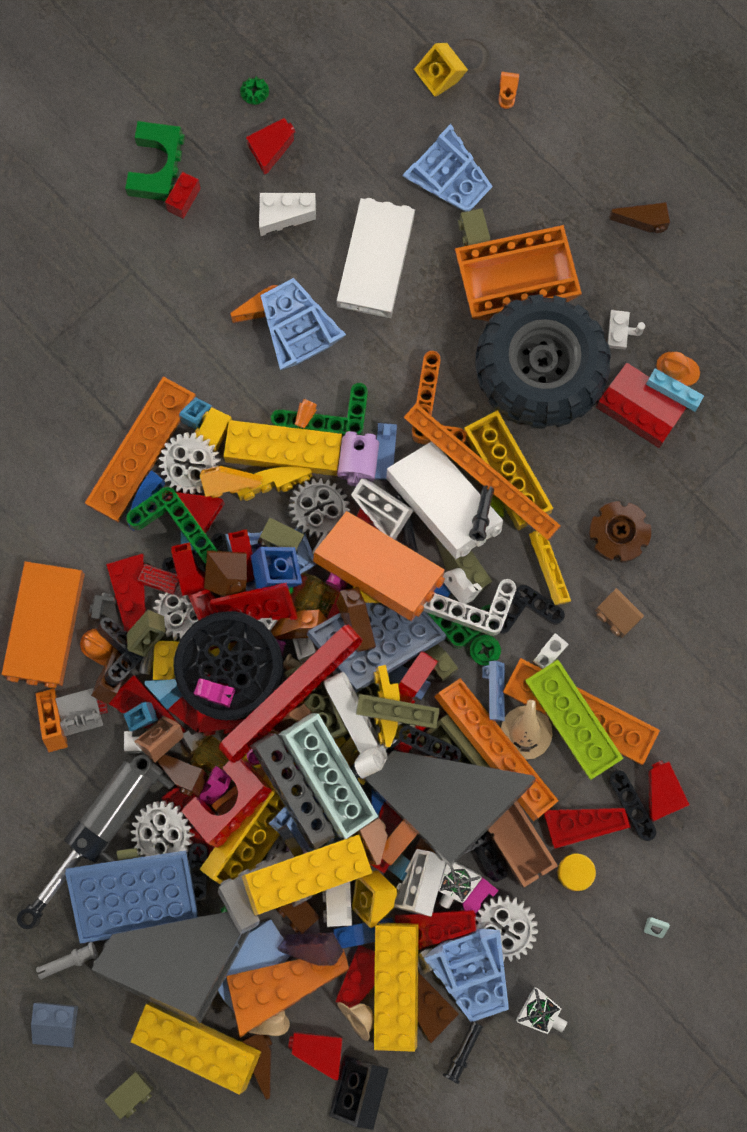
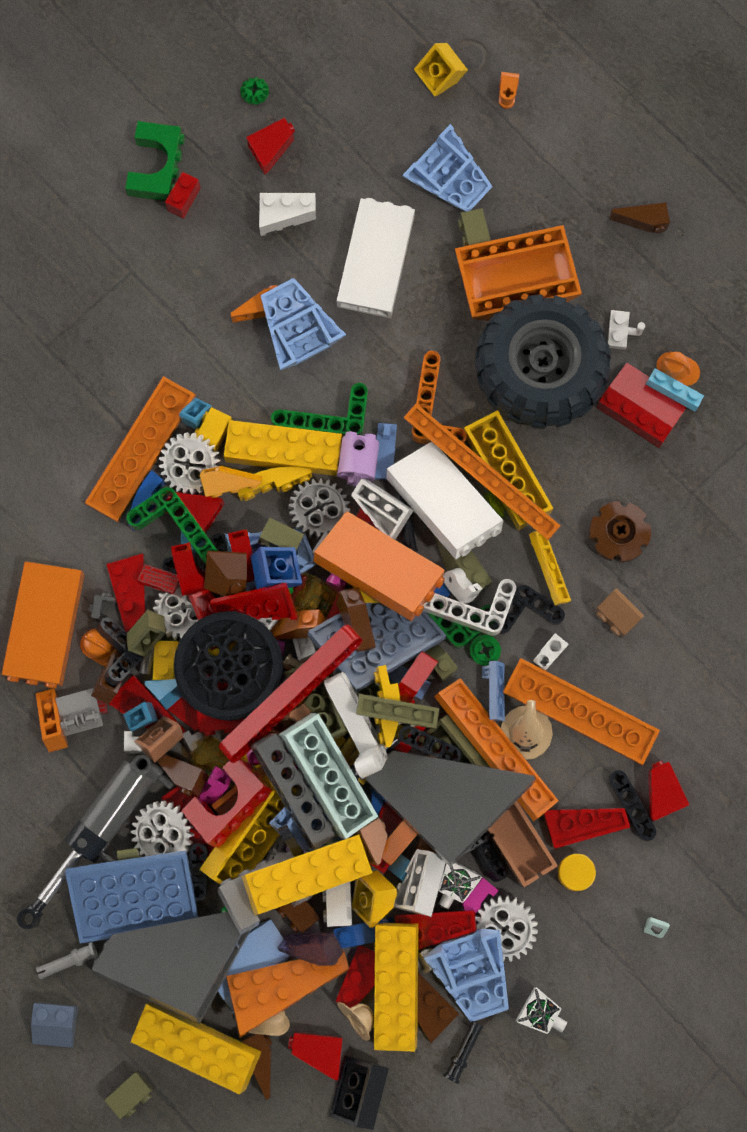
(214, 692): dark pink leg -> none
(305, 413): orange cone -> none
(481, 520): black pin -> none
(574, 719): lime plate -> none

